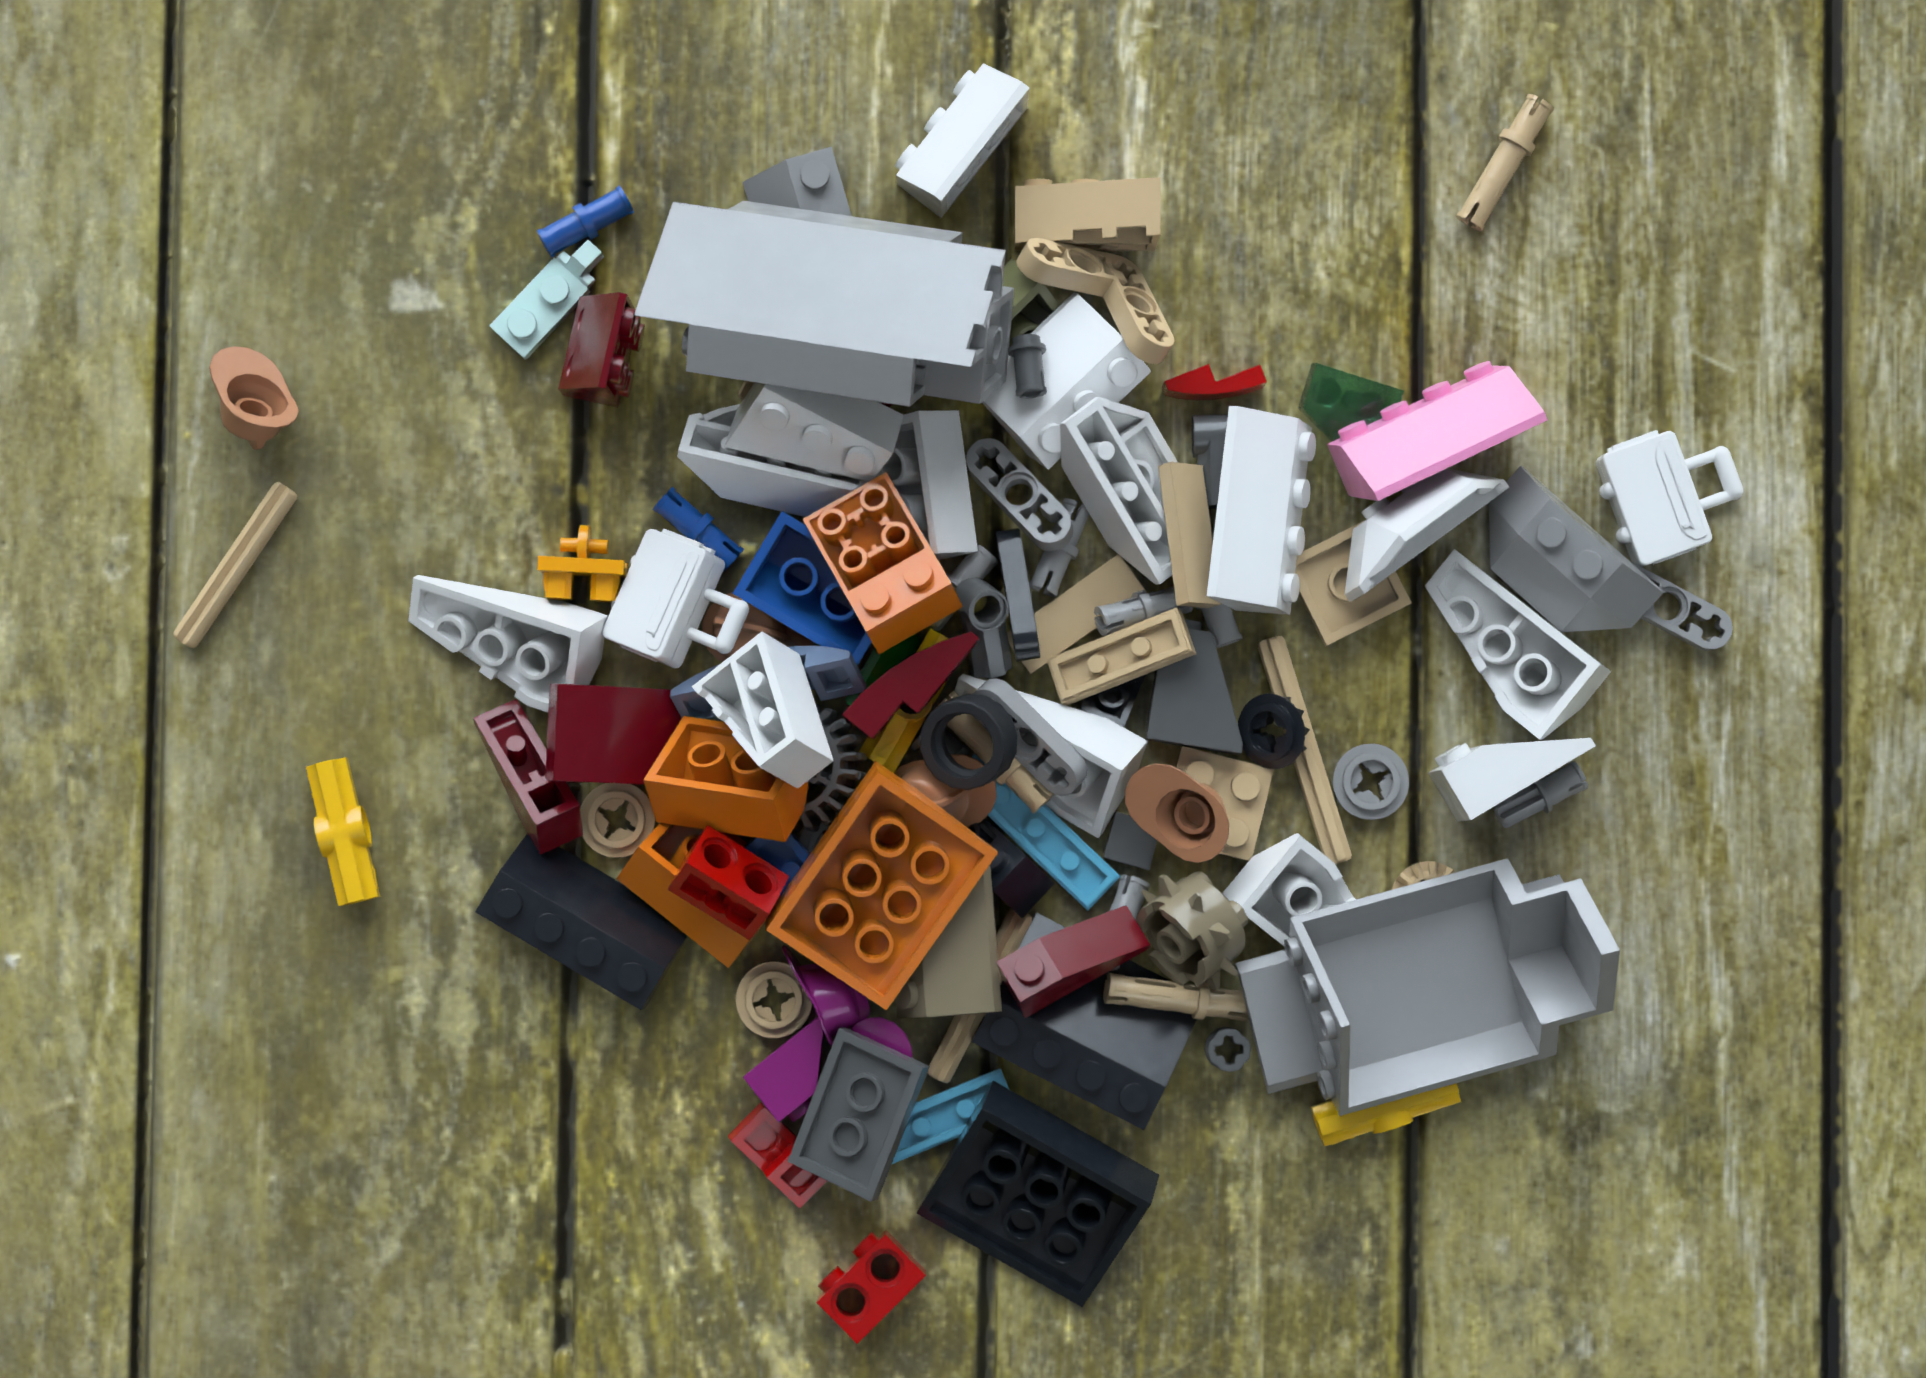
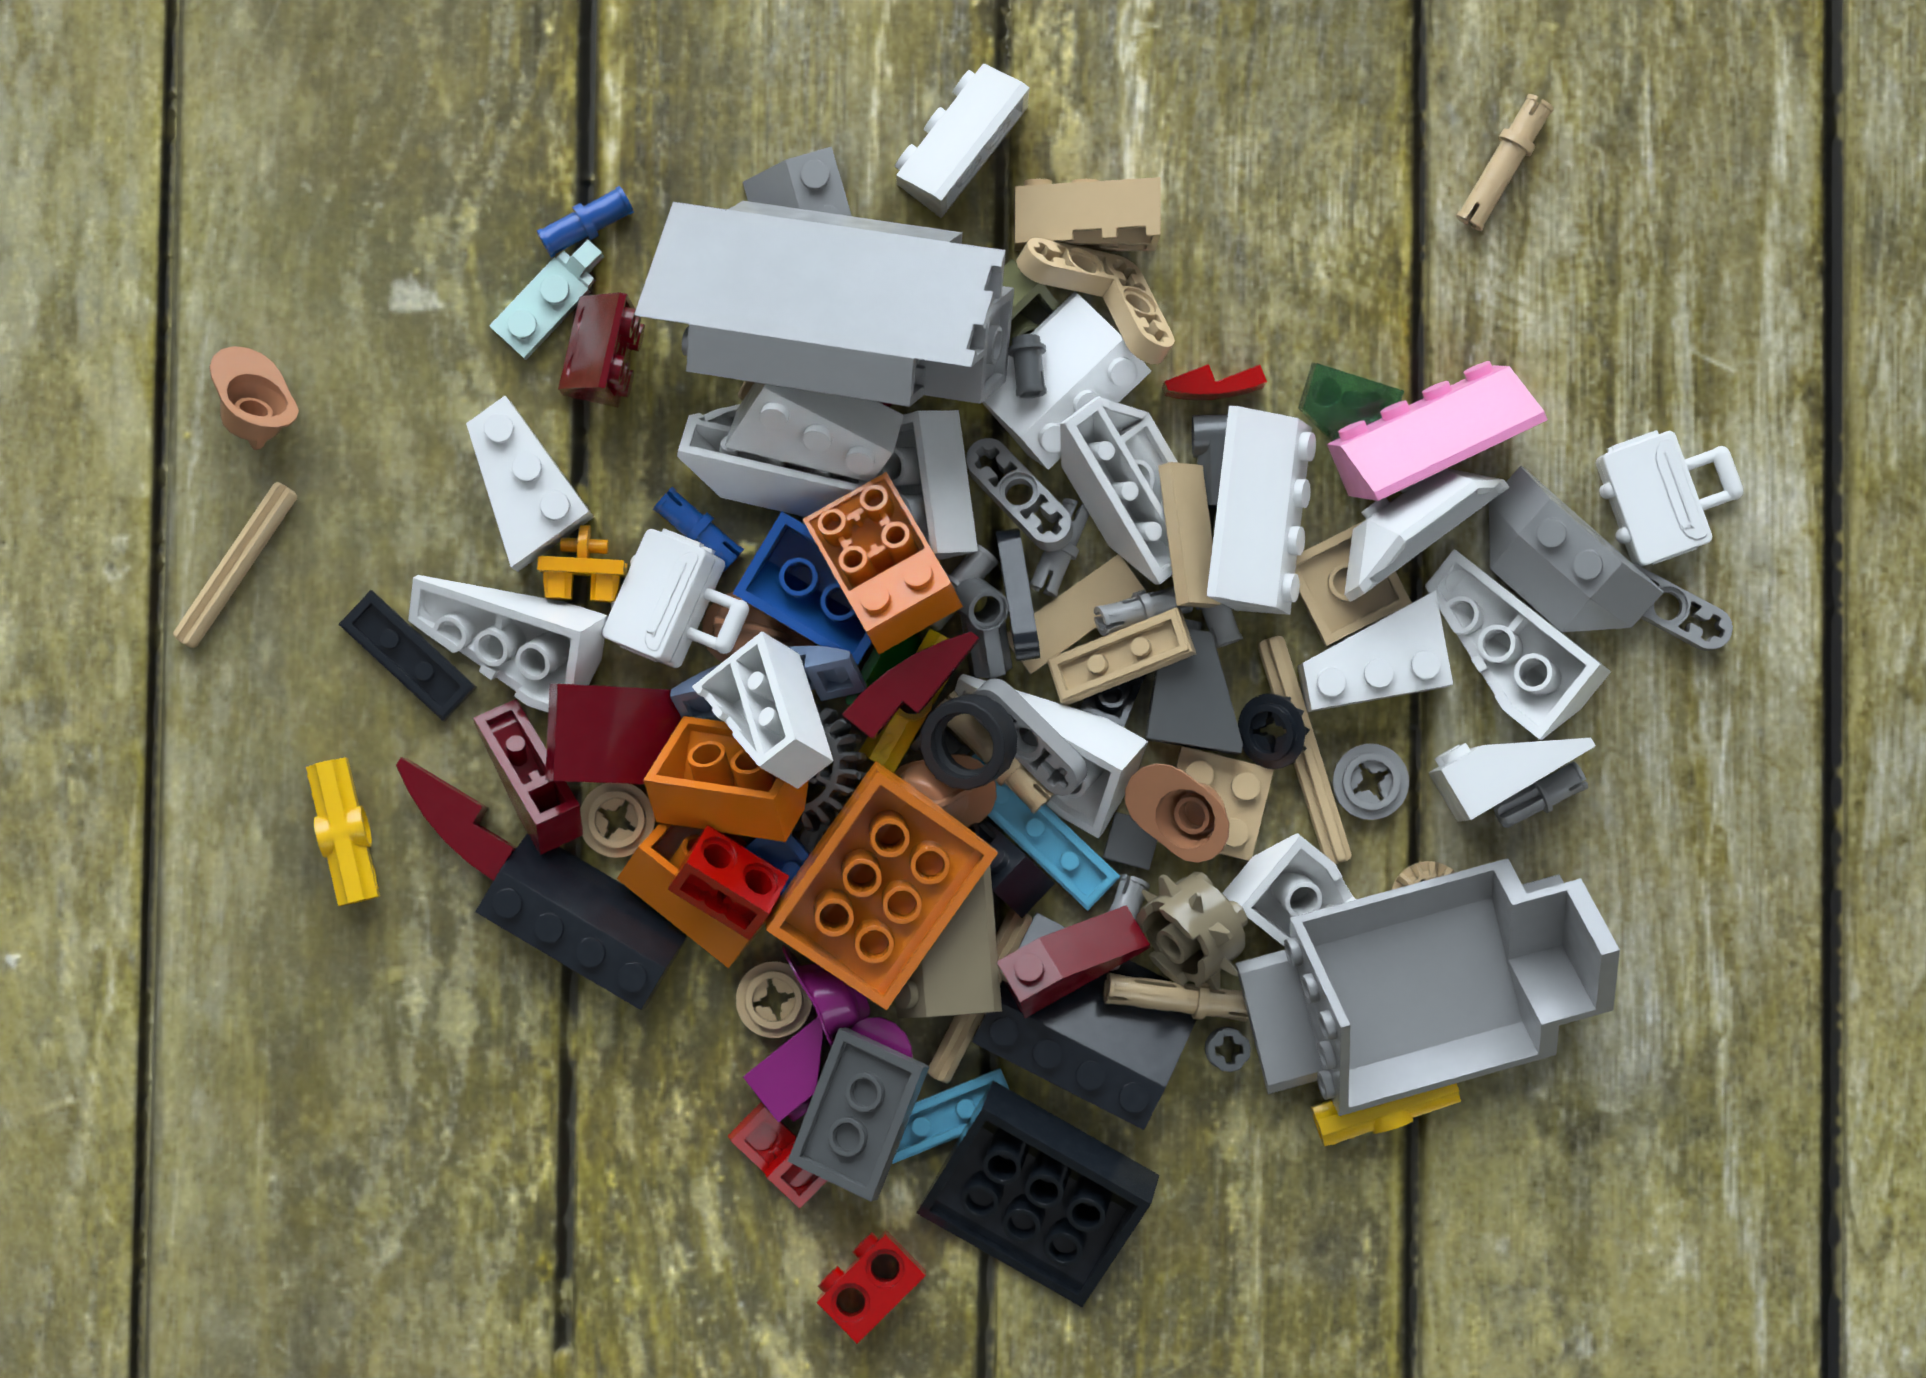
(407, 655): none -> black tile
(456, 819): none -> dark red slope
(524, 485): none -> white wedge
(1383, 661): none -> white wedge

